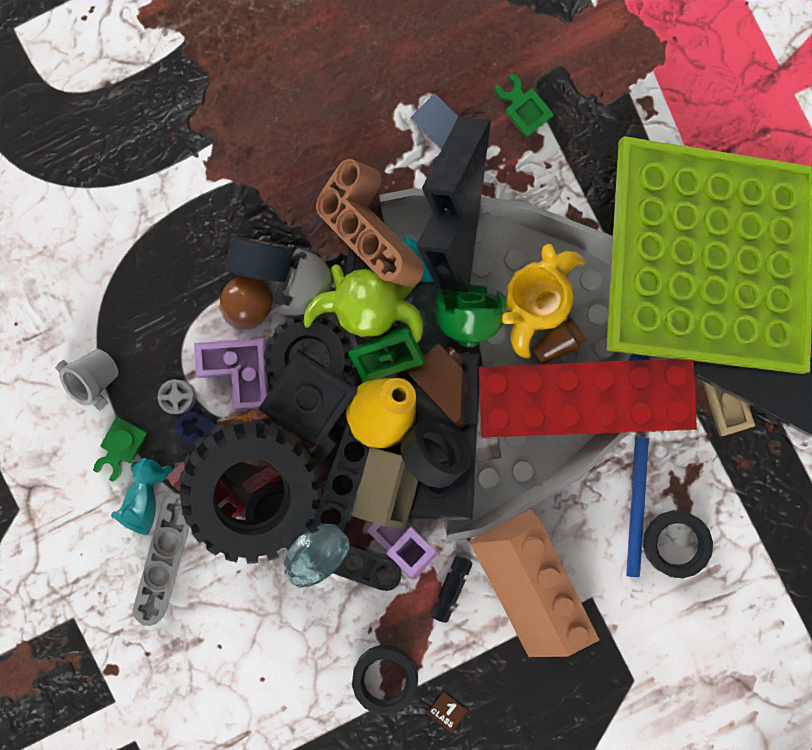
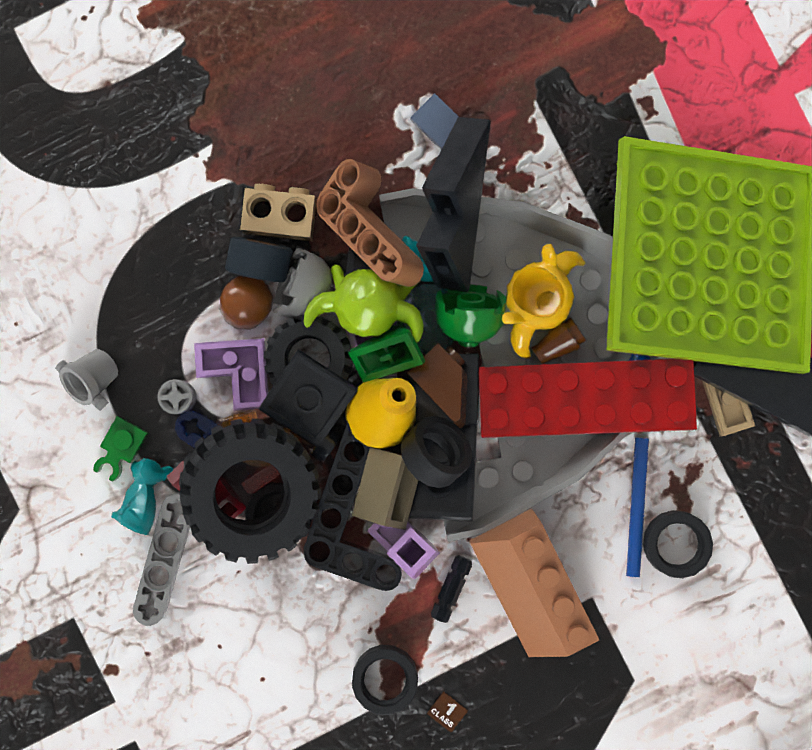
(277, 222): none -> tan brick
(316, 555): clear light blue tile -> none
(526, 110): green plate -> none

